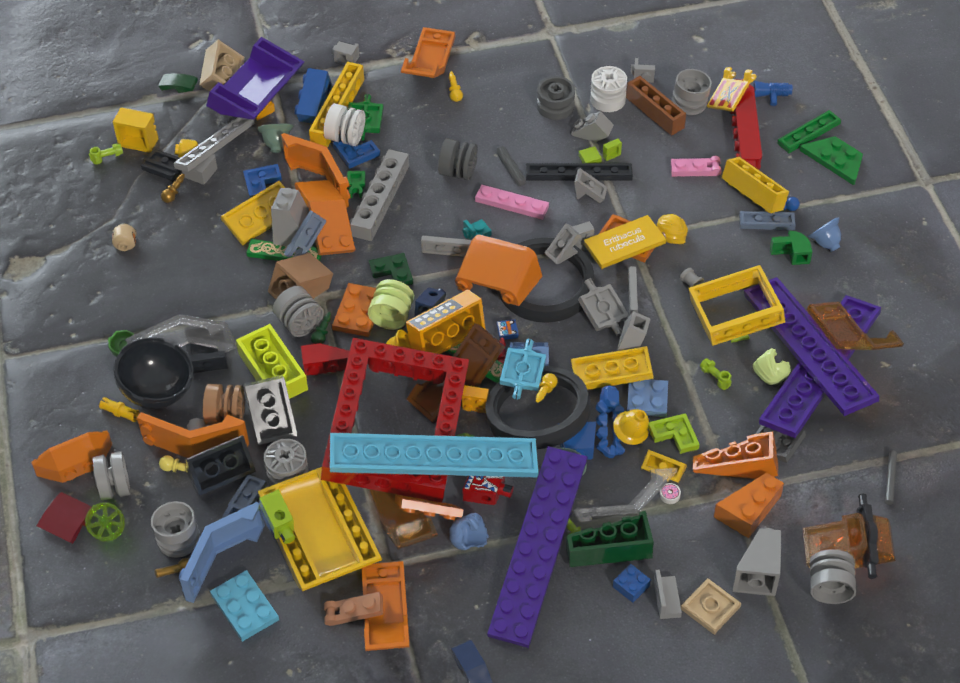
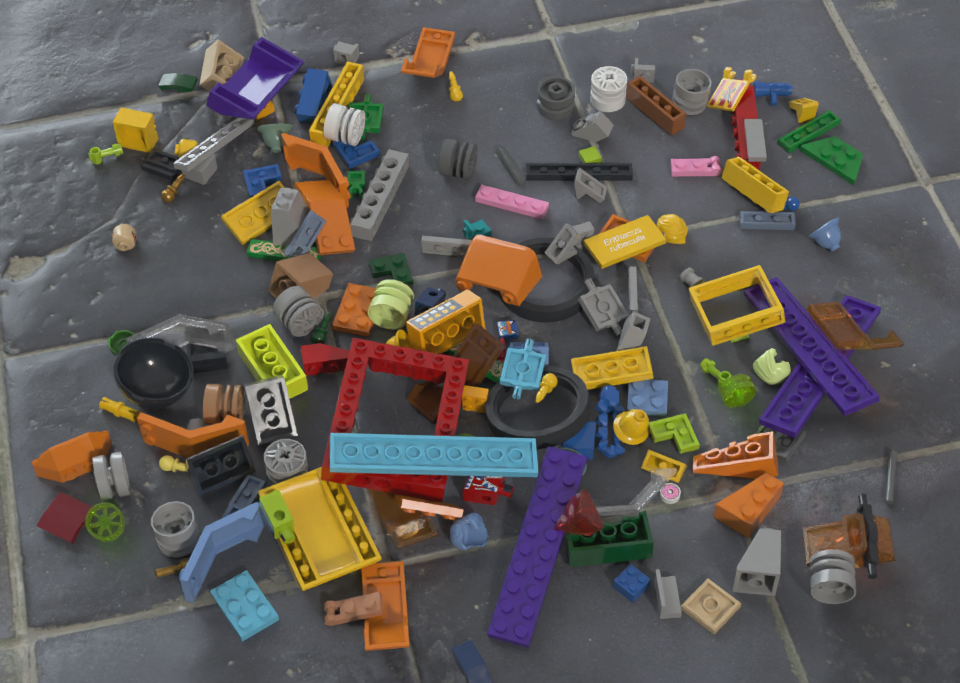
(580, 516): none -> clear red slope
(612, 149): lime tile -> none
(737, 390): none -> clear neon green wheel
(755, 140): none -> light grey tile
(795, 245): green brick -> none
(805, 109): none -> yellow slope

